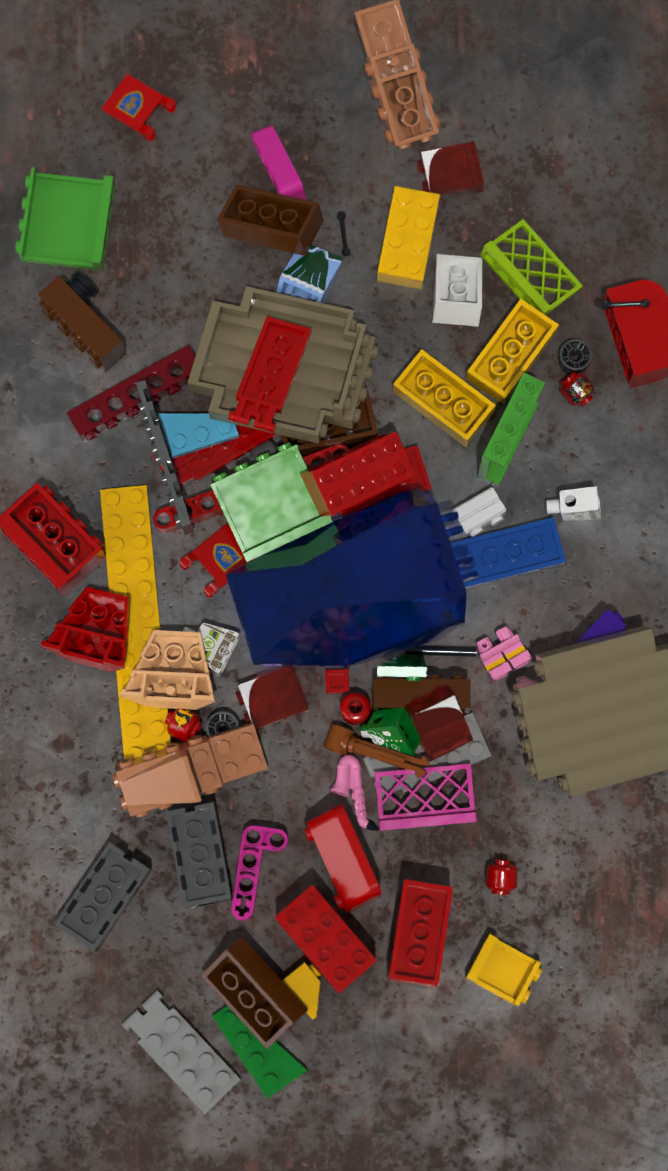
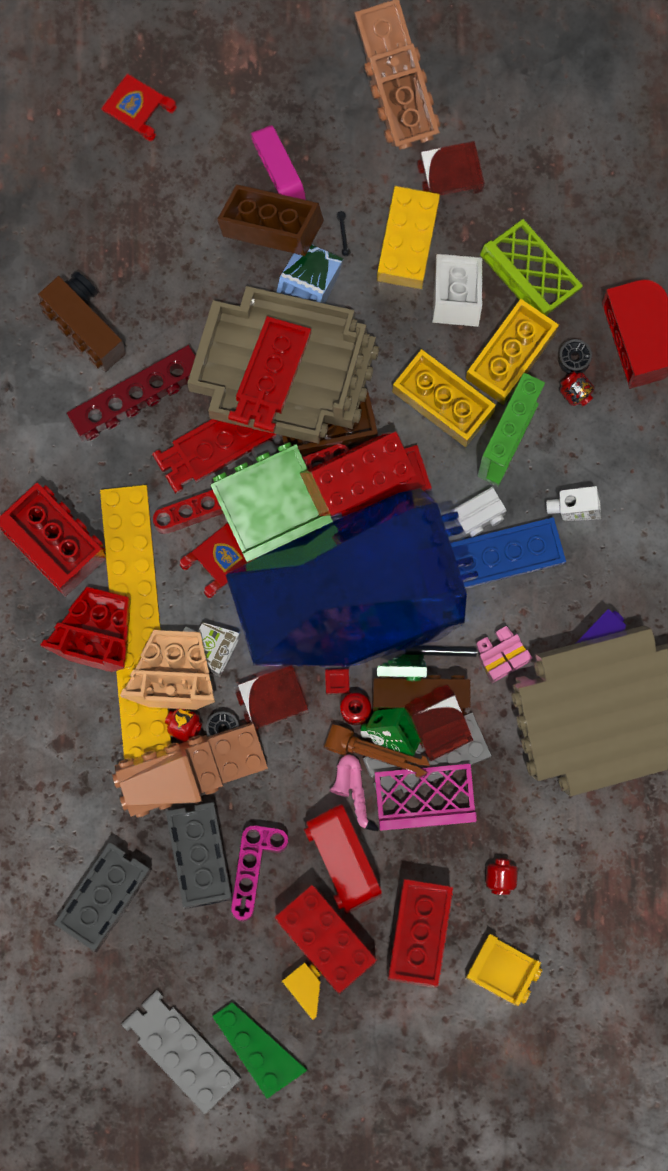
(65, 220): bright green panel -> none
(163, 457): dark grey wing -> none
(194, 432): medium azure wing -> none
(254, 992): reddish brown brick -> none
(605, 304): black hinge -> none

